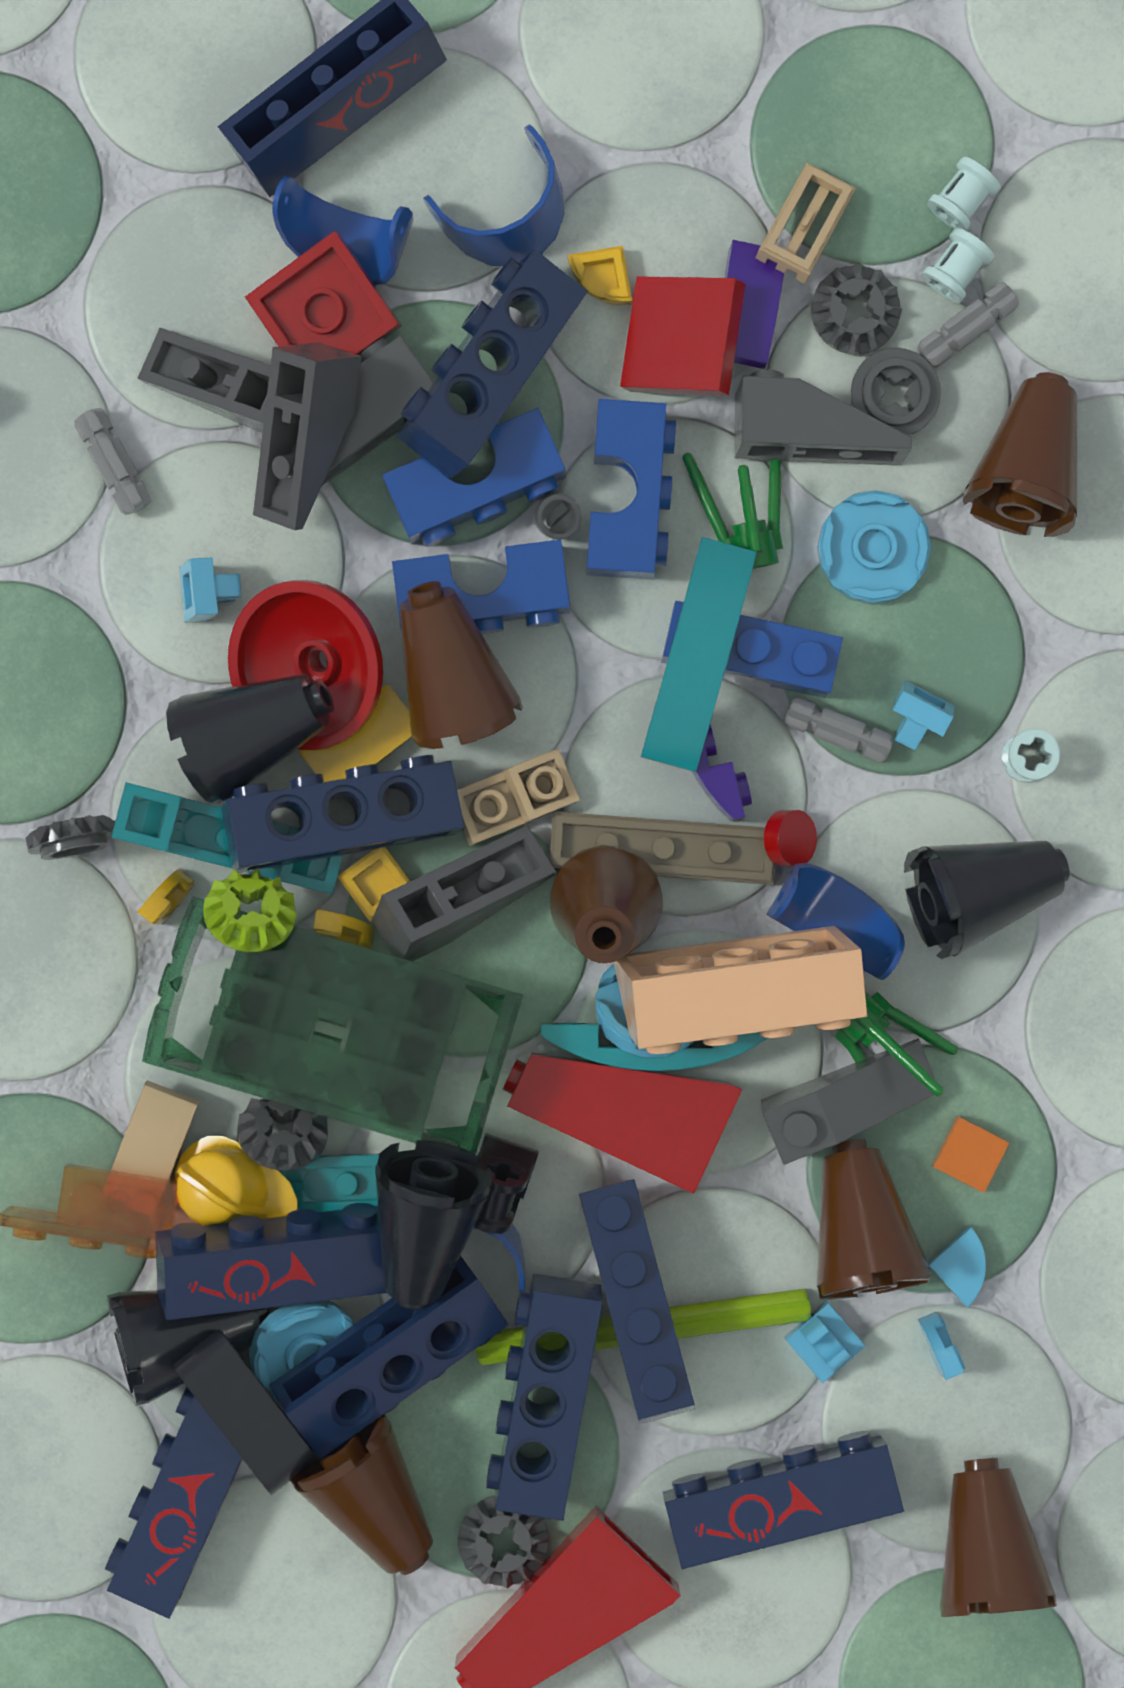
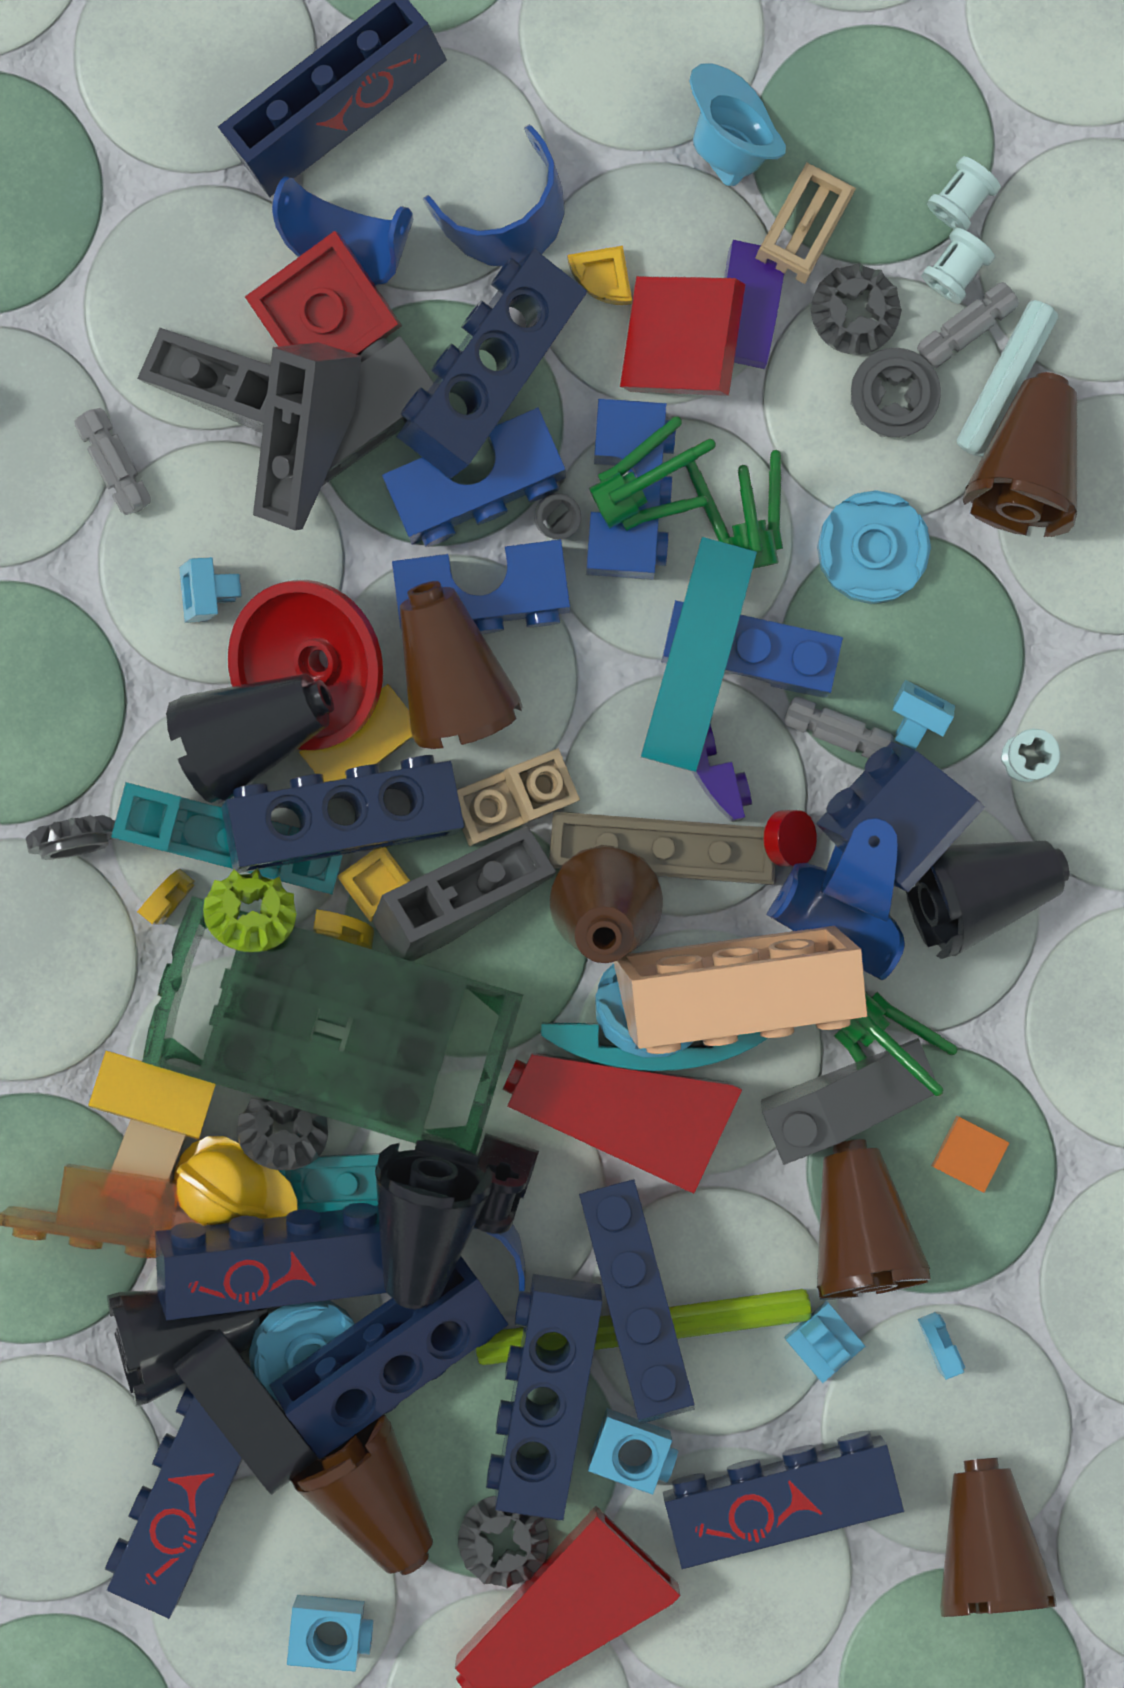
(151, 1095): none -> yellow tile
(309, 1650): none -> medium azure brick
(617, 1430): none -> medium azure brick
(621, 496): none -> green plant
(732, 124): none -> medium azure piece
(802, 423): dark grey slope -> none
(864, 873): none -> blue piece
(914, 798): none -> dark blue slope
(962, 1265): medium azure tile -> none
(1007, 377): none -> light aqua axle

